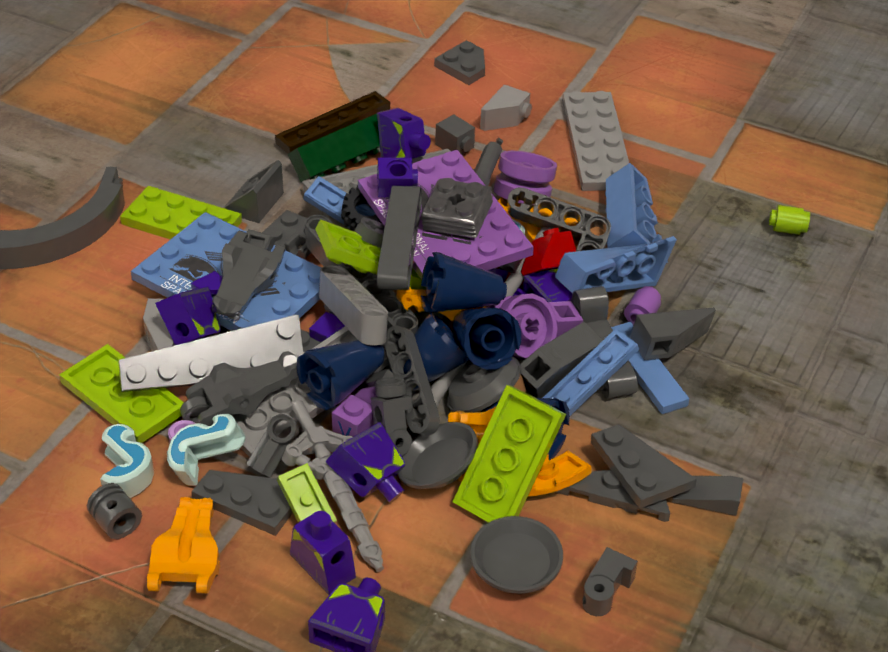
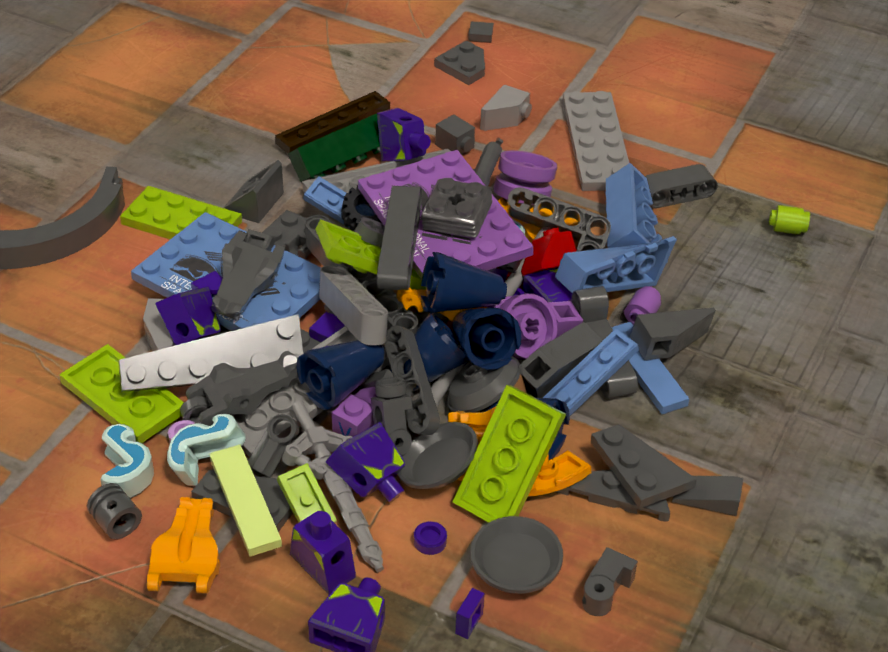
(245, 500): none -> yellowish green tile
(395, 173): dark purple brick -> none
(430, 538): none -> dark purple tile
(469, 613): none -> dark purple tile
(481, 31): none -> dark grey tile
(681, 185): none -> dark grey beam

